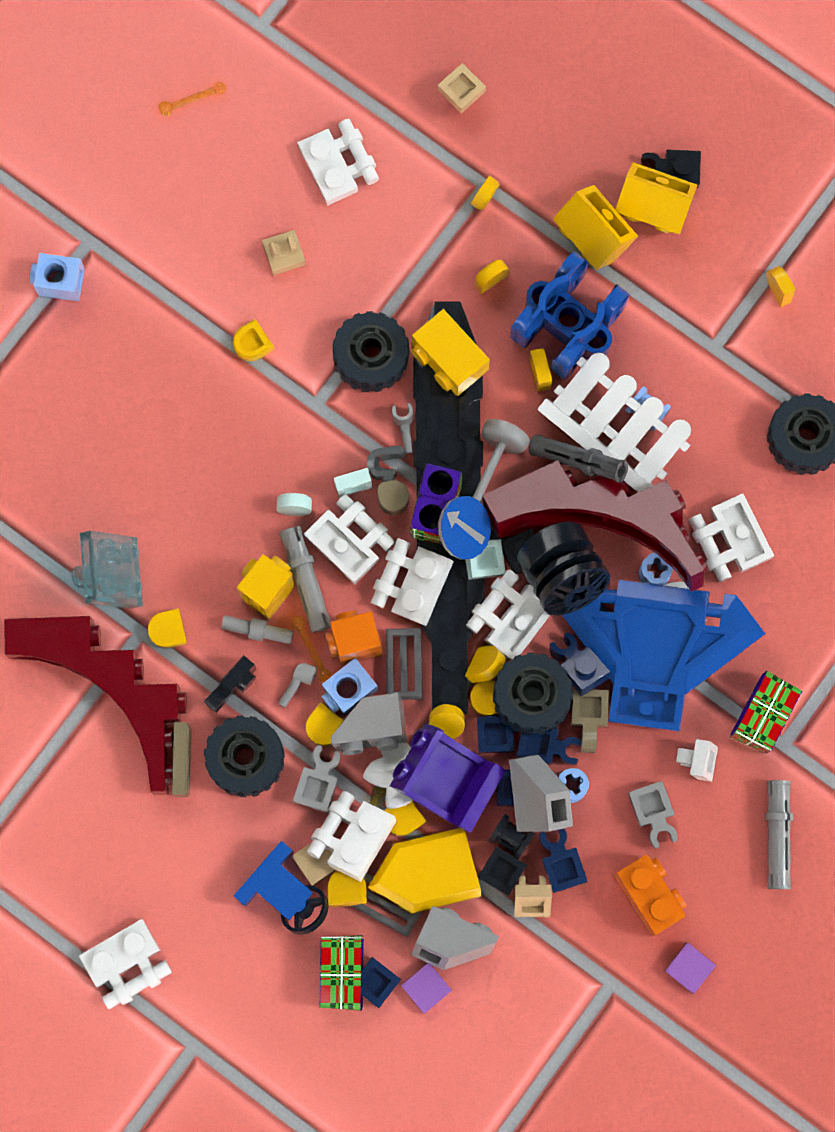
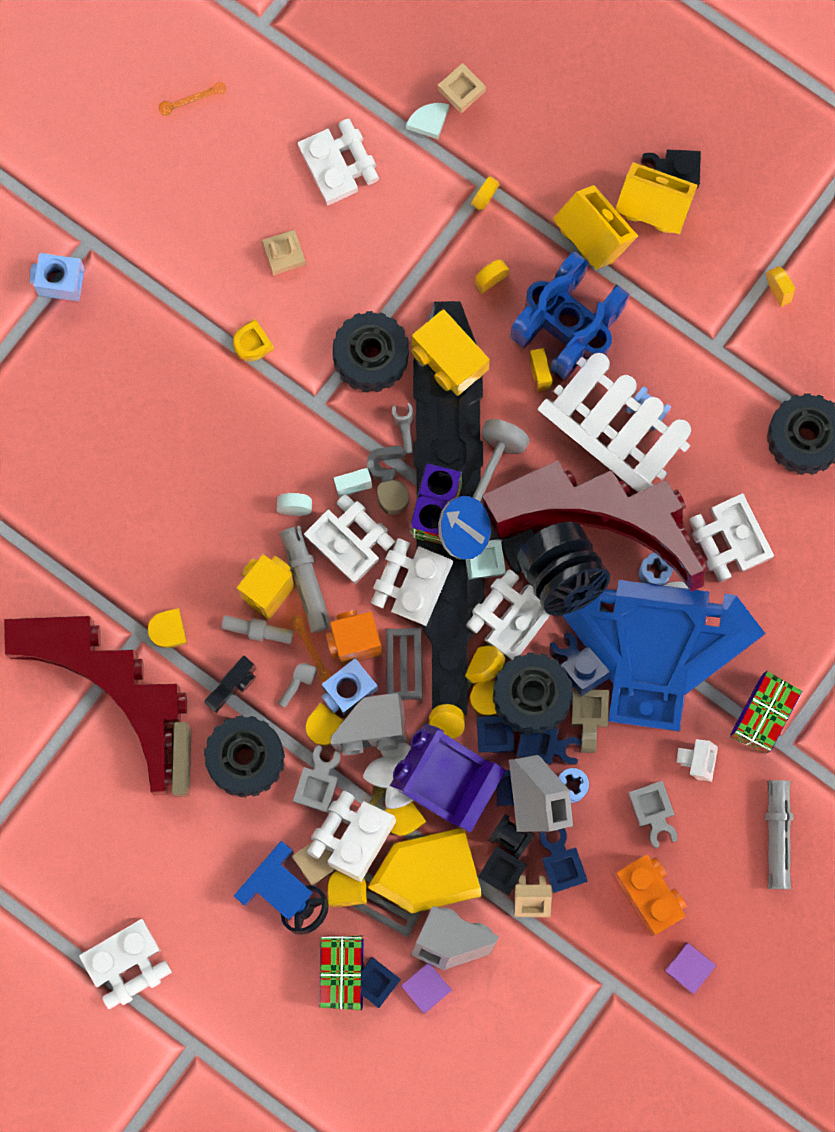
(109, 570): clear light blue plate -> none
(429, 119): none -> light aqua tile
(590, 461): dark grey pin -> none

